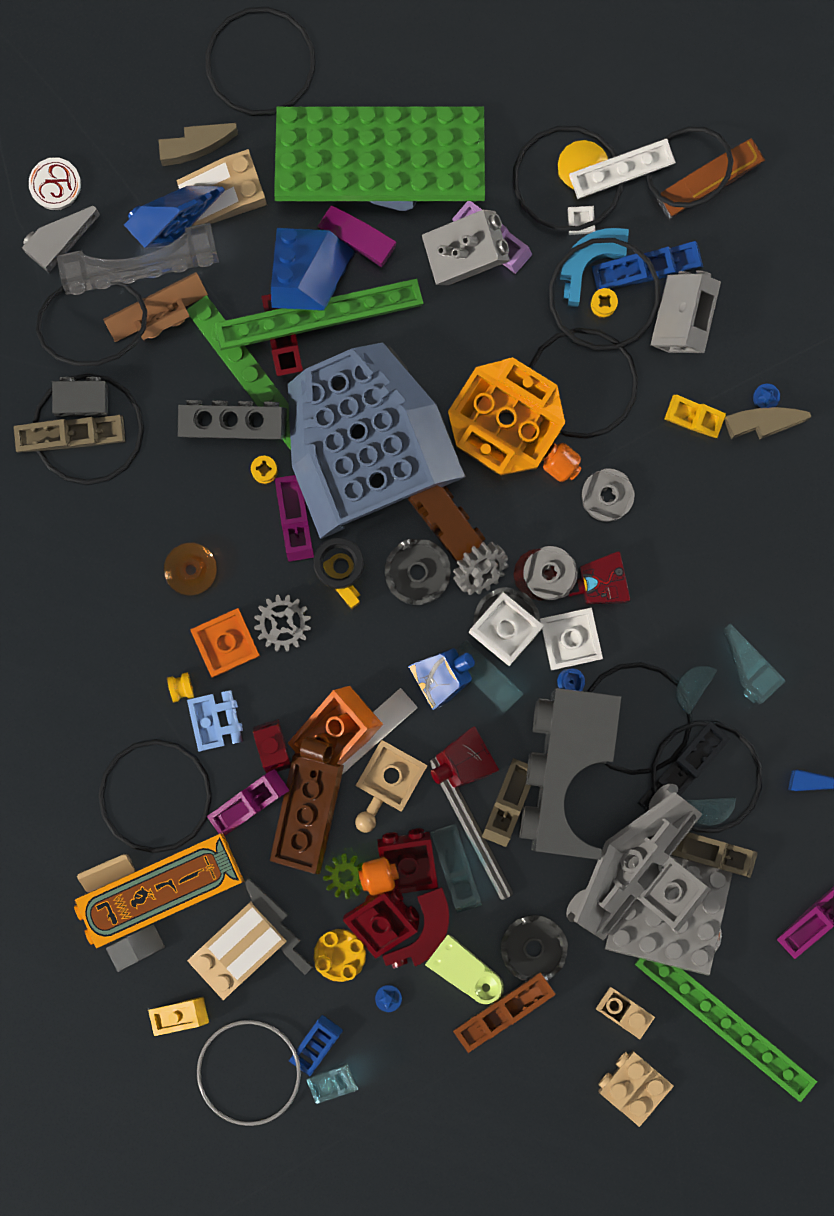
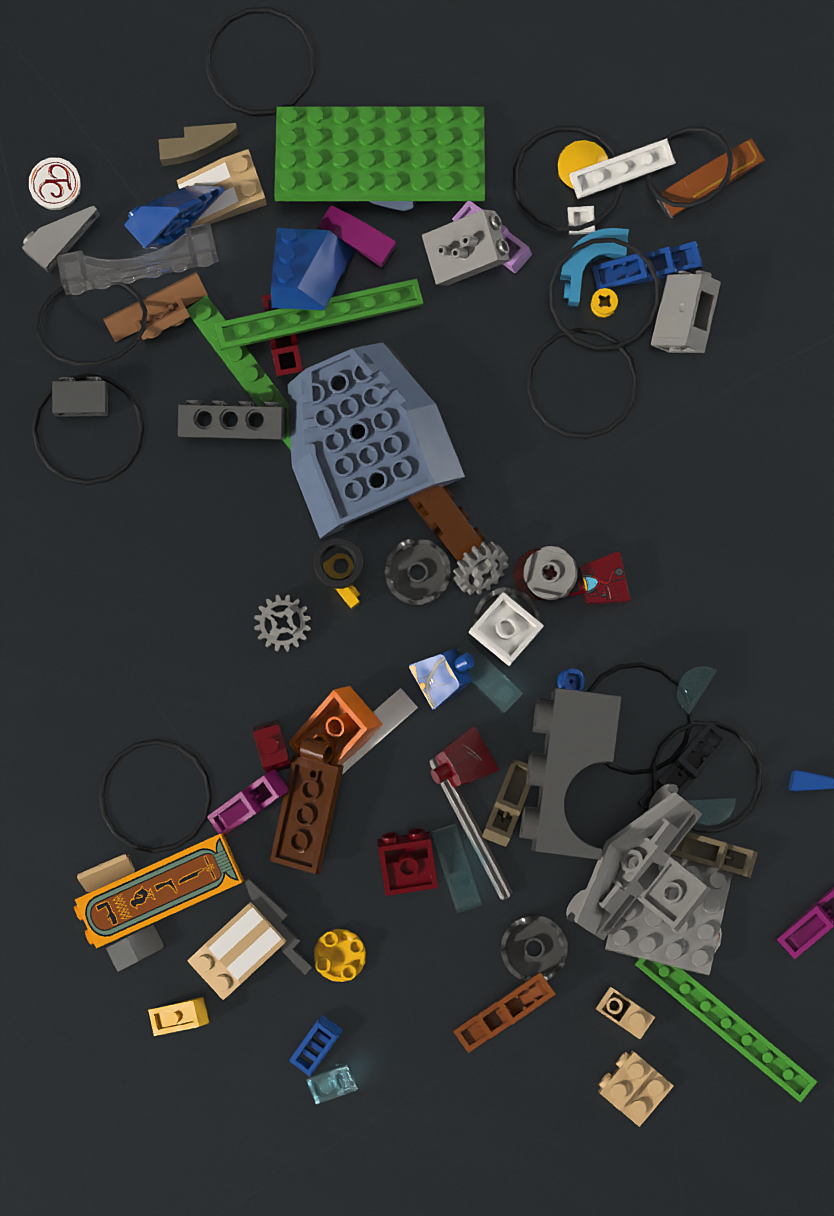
(69, 433): dark tan slope -> none
(180, 559): clear orange dish -> none
(180, 687): yellow wheel -> none
(207, 724): light blue plate -> none
(225, 642): orange plate -> none
(264, 474): yellow wheel -> none
(294, 519): magenta slope -> none
(297, 1065): light grey piece -> none
(336, 879): clear neon green gear -> none
(378, 876): orange head -> none
(382, 921): dark red plate -> none
(388, 998): blue tile -> none
(394, 794): tan plate -> none
(434, 931): dark red arch -> none
(466, 971): yellowish green piece -> none
(510, 389): light orange piece -> none
(562, 462): orange head -> none
(571, 639): white plate -> none
(621, 488): light grey plate -> none
(695, 416): yellow slope -> none
(753, 670): clear light blue slope -> none
(764, 420): dark tan slope -> none
(766, 396): blue tile -> none

